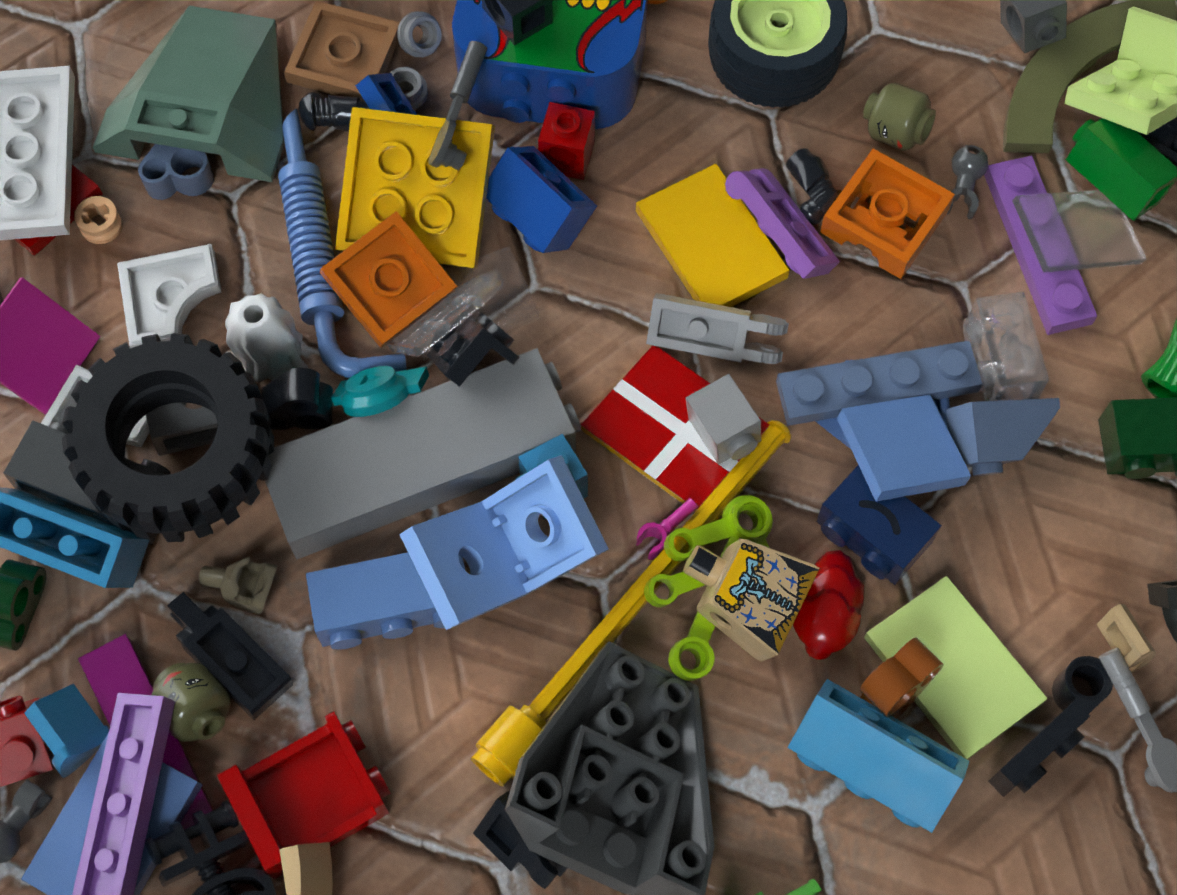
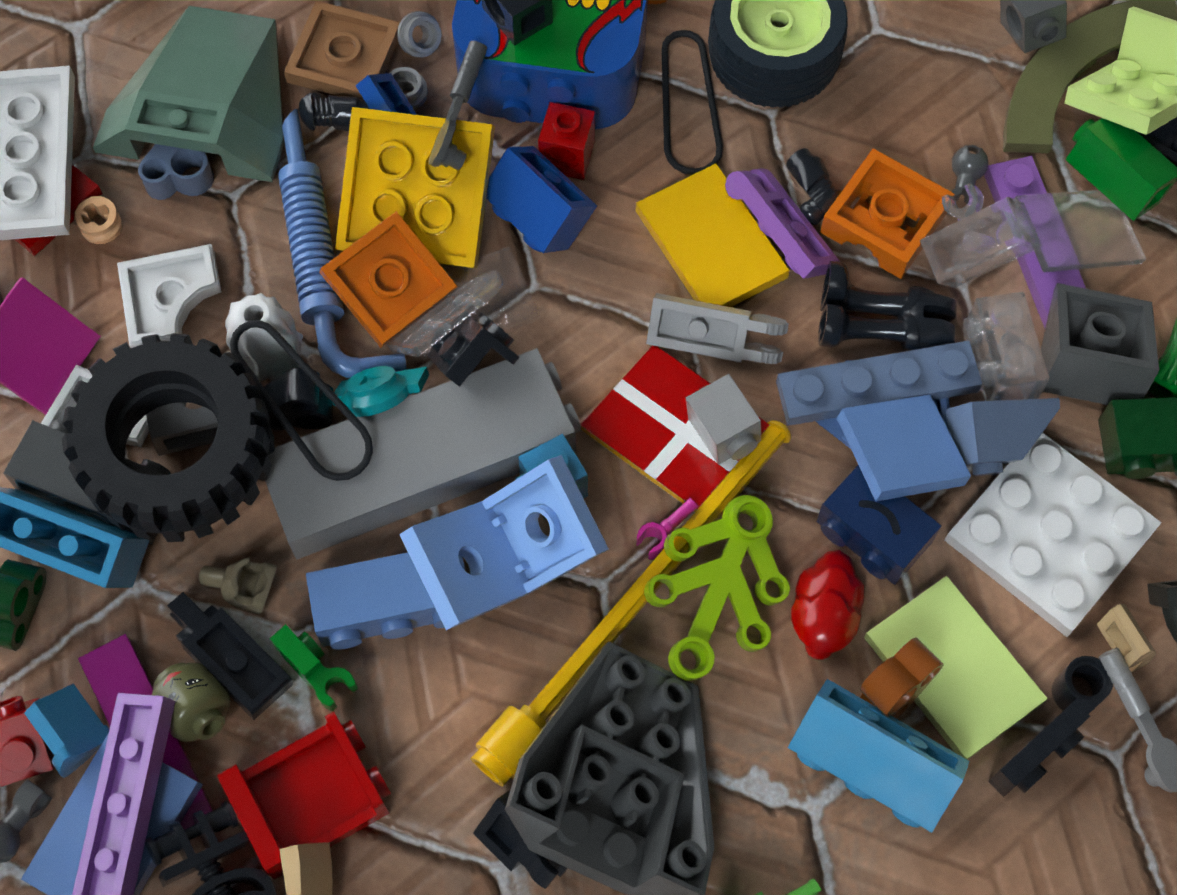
(303, 656): none -> green plate
(321, 384): none -> black piece
(666, 105): none -> black piece
(751, 593): torso -> none
(899, 116): olive head -> none
(920, 313): none -> black piece
(979, 238): none -> clear brick
(1052, 533): none -> white plate
(1099, 345): none -> dark grey slope

